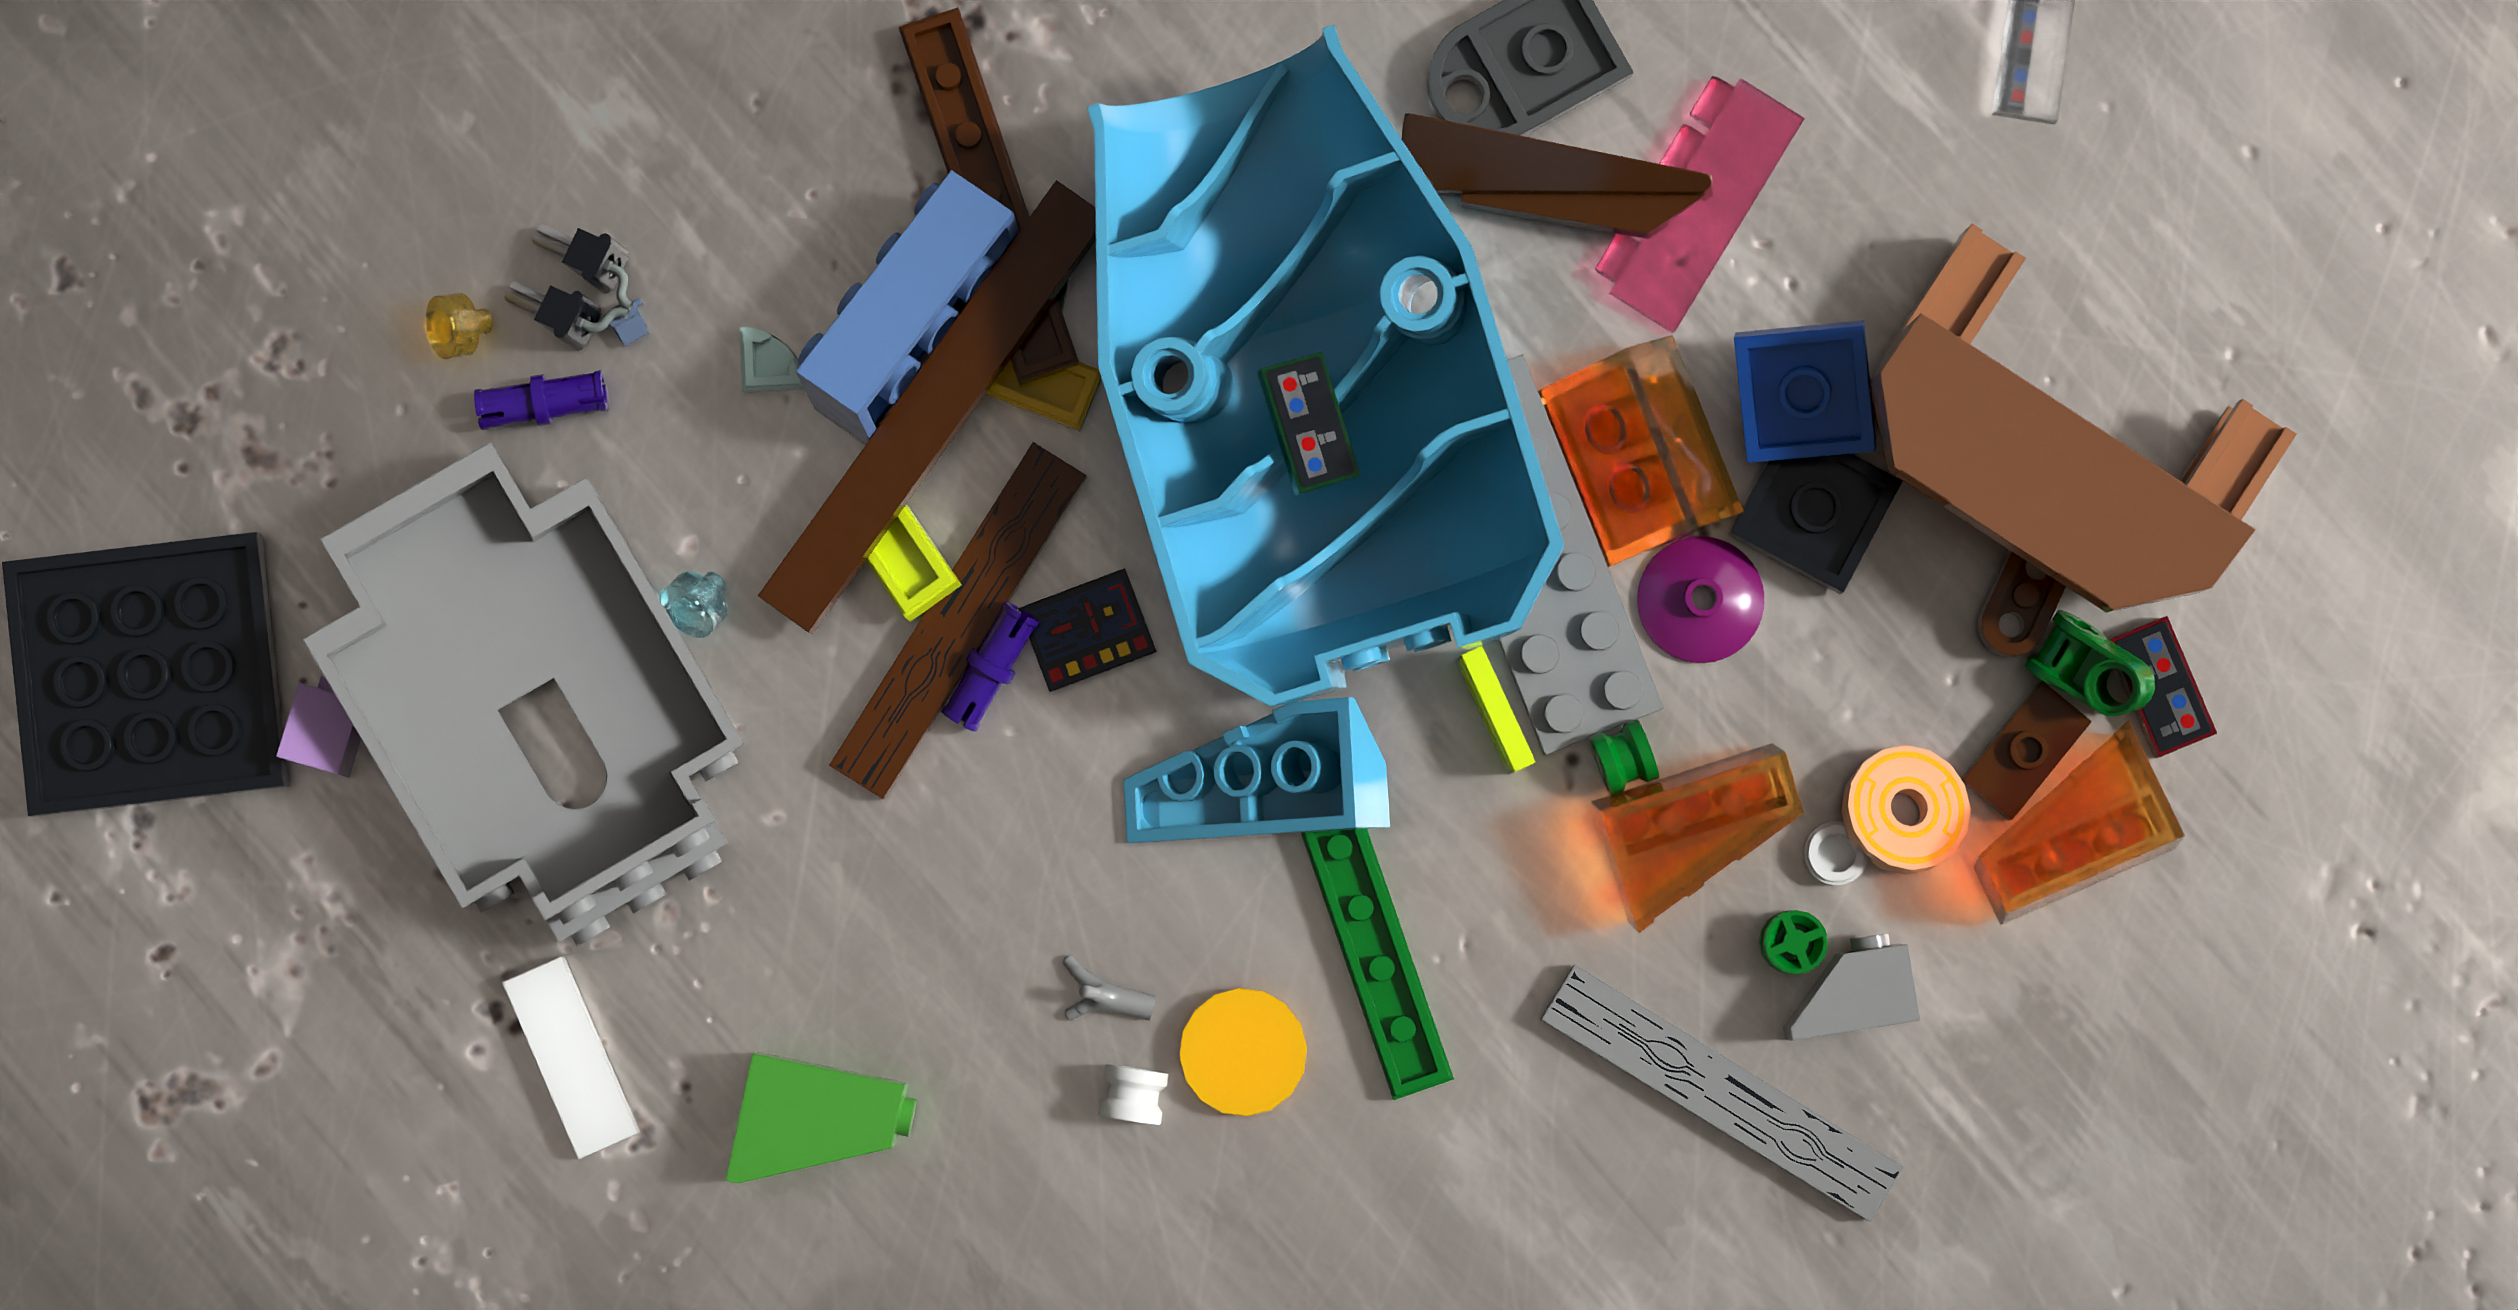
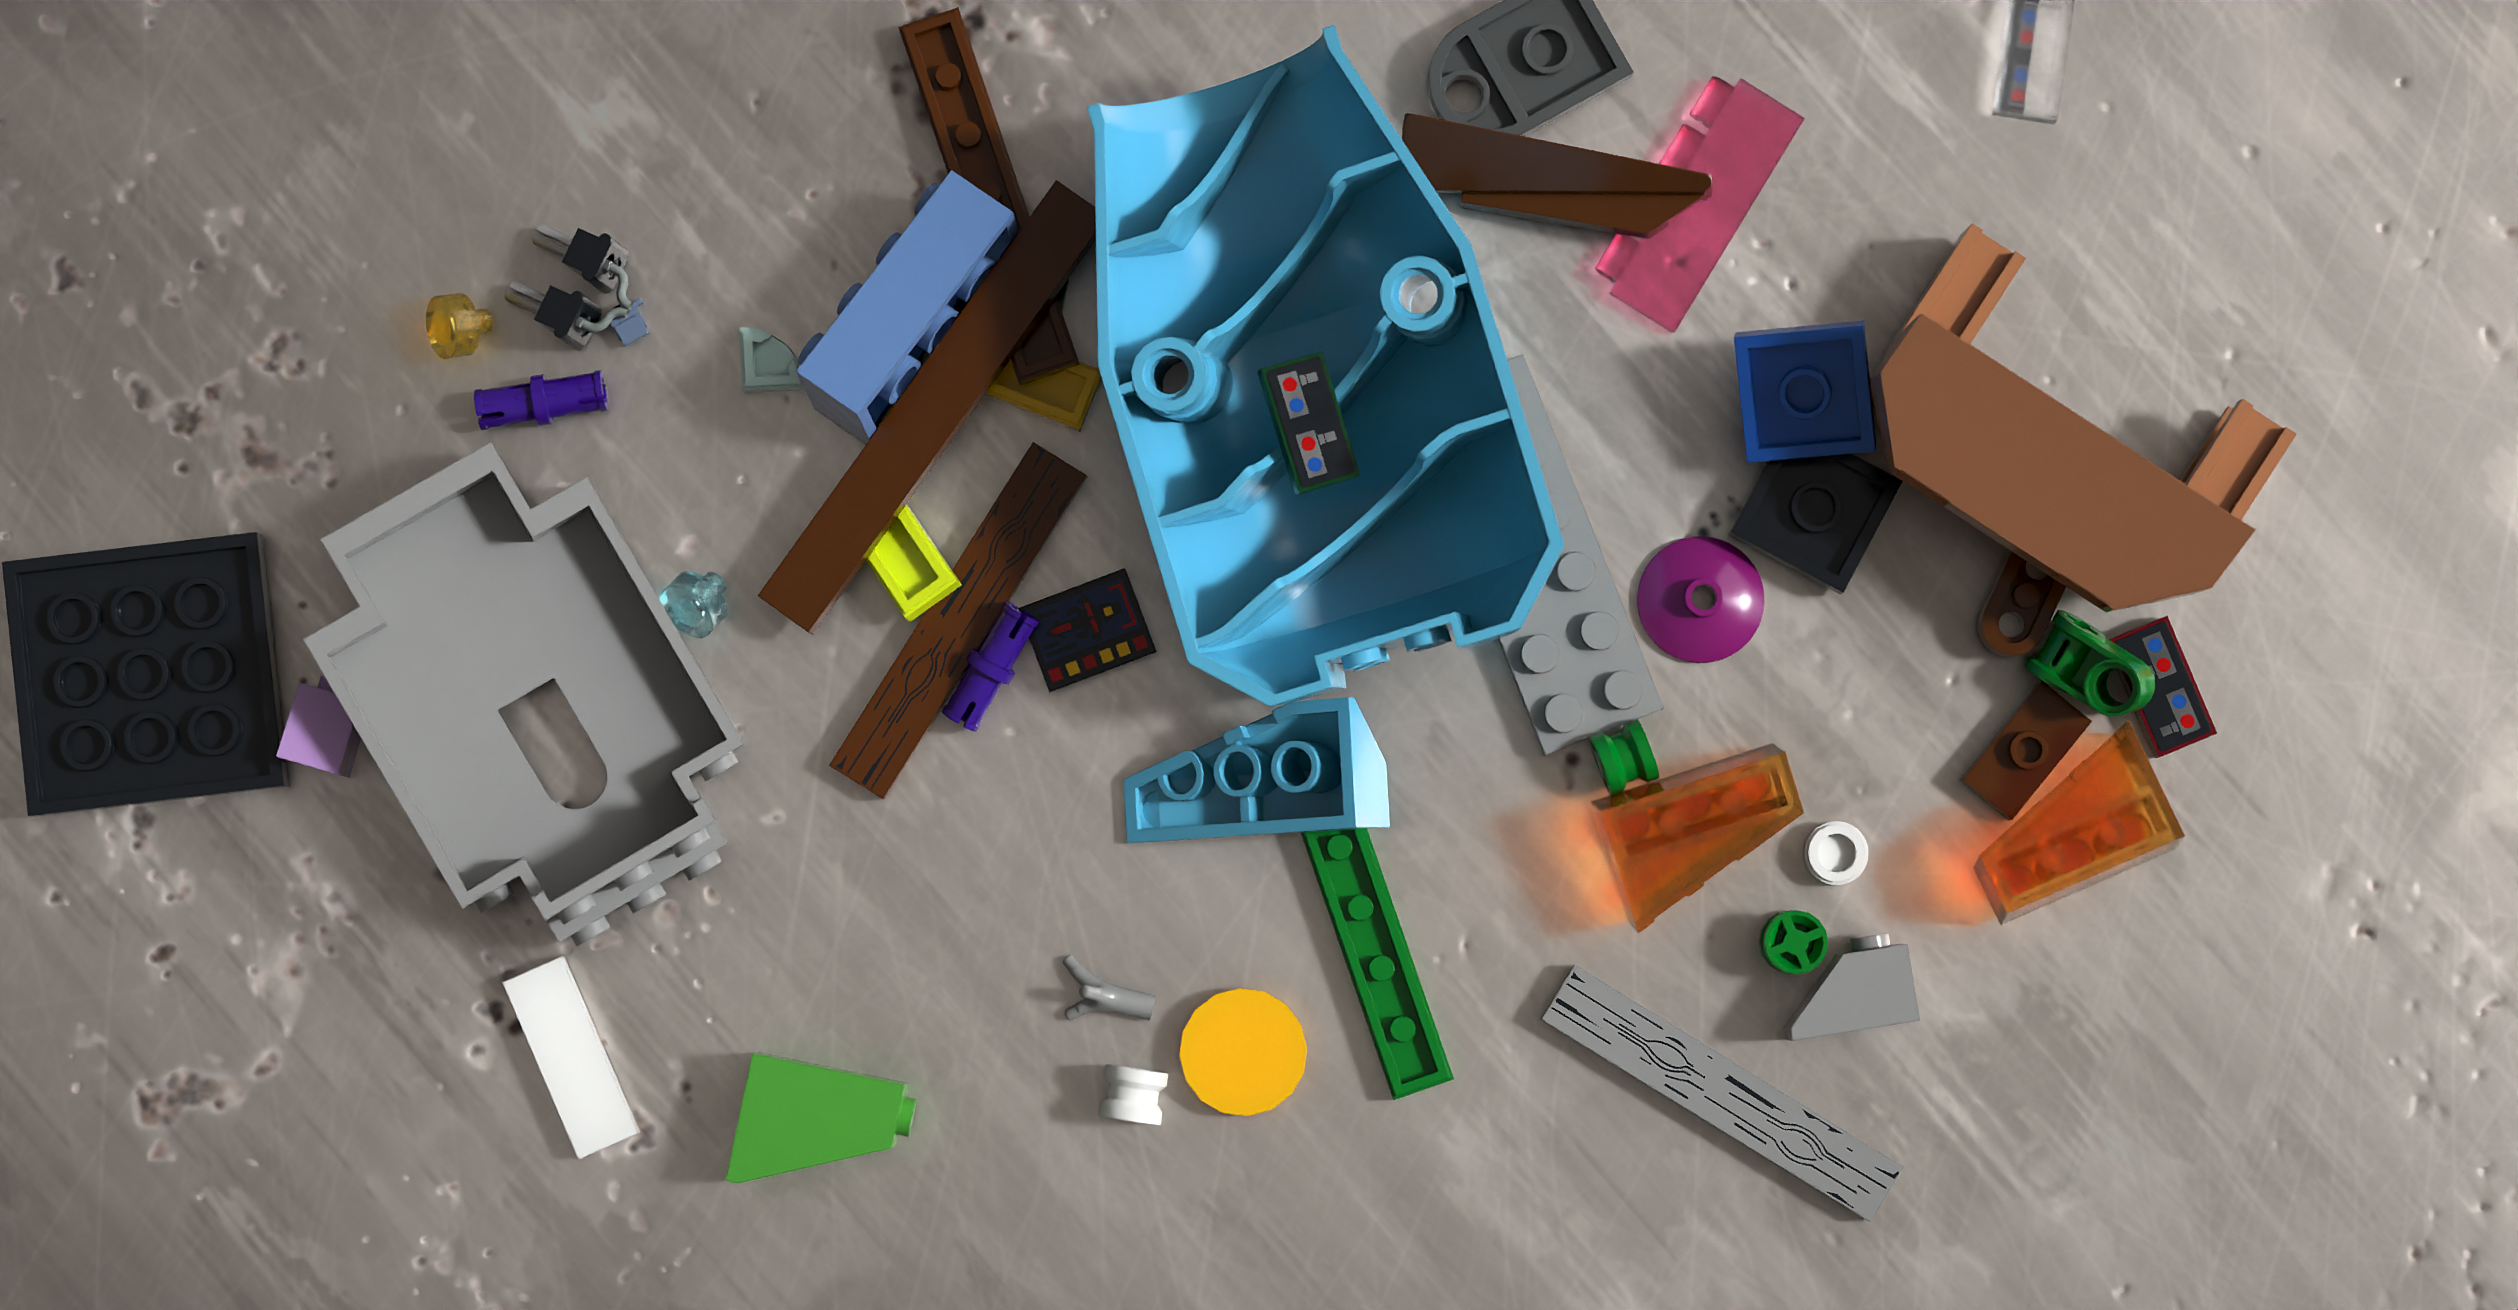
(1495, 710): neon yellow tile -> none
(1640, 450): clear orange slope -> none
(1936, 791): light nougat tile -> none

